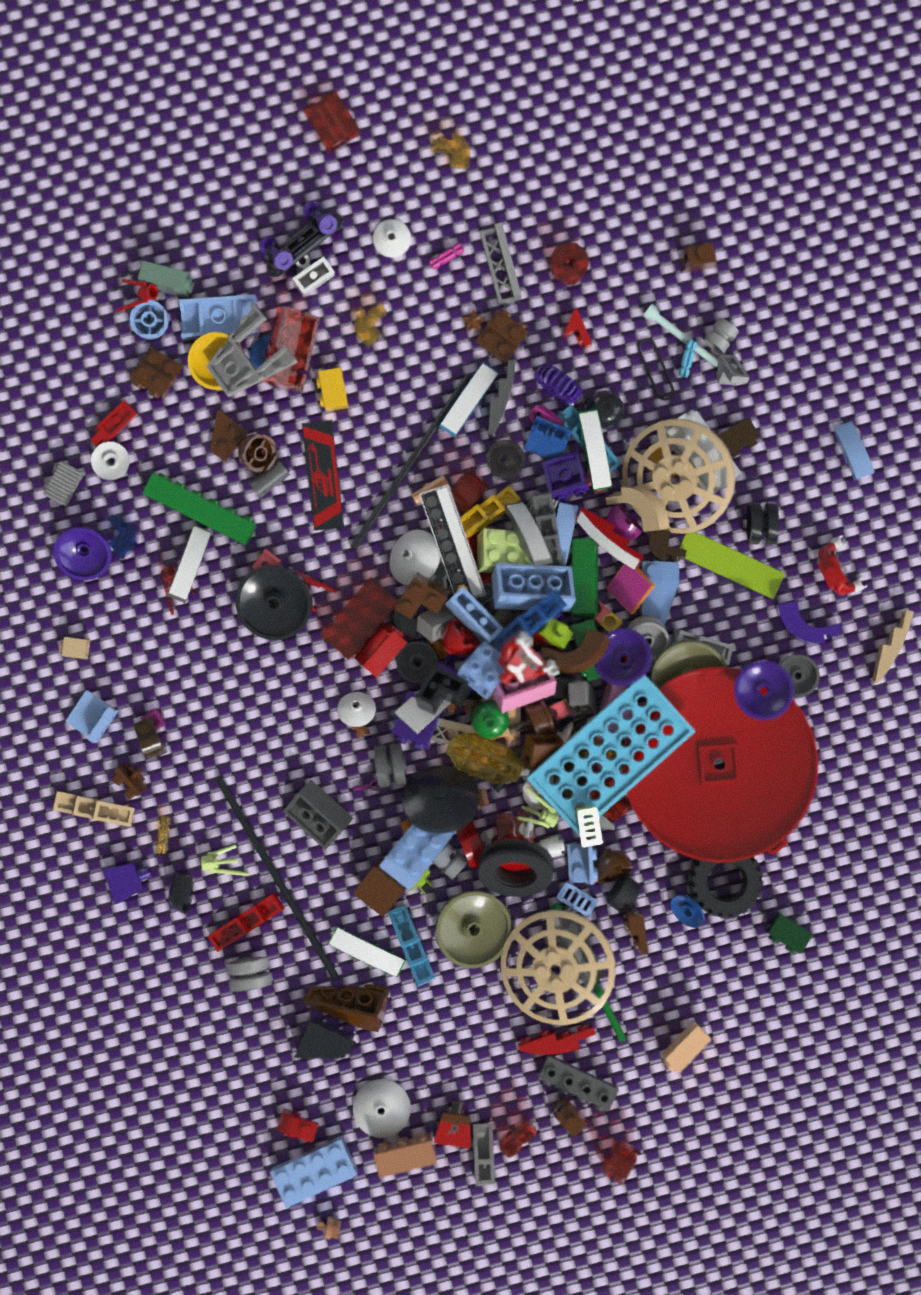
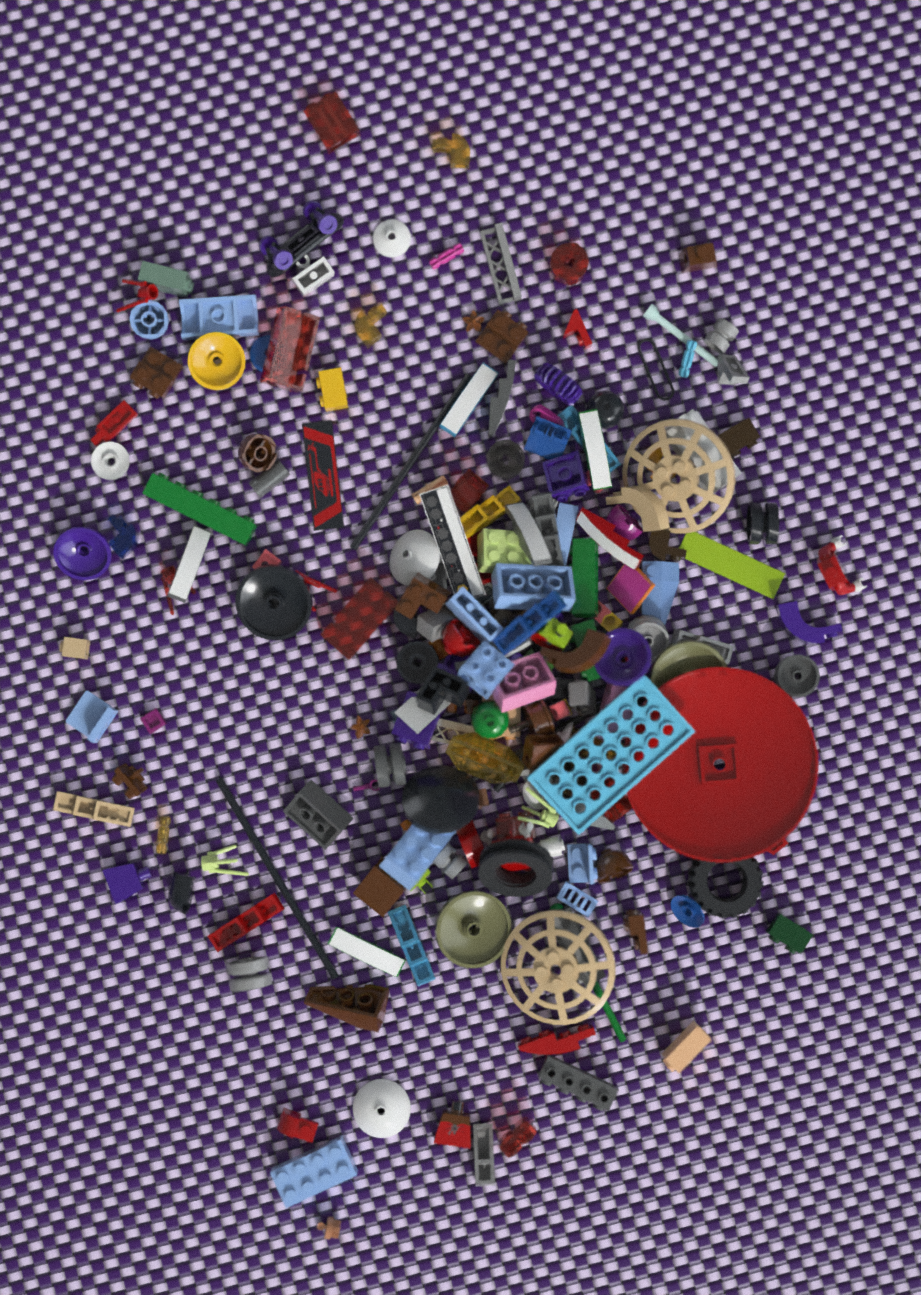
(62, 483): light grey brick -> none
(149, 740): dark brown brick -> none
(226, 436): reddish brown wing -> none
(232, 366): light grey wing -> none
(324, 1041): black slope -> none
(356, 716): white dish -> none
(381, 649): red window -> none
(405, 1154): nougat brick -> none
(521, 661): torso -> none
(569, 1116): reddish brown torso -> none
(587, 811): slope -> none
(620, 1162): clear red brick -> none
(623, 894): black tyre -> none
(777, 683): dark purple dish -> none
(853, 451): light blue slope -> none
(889, 652): tan slope -> none

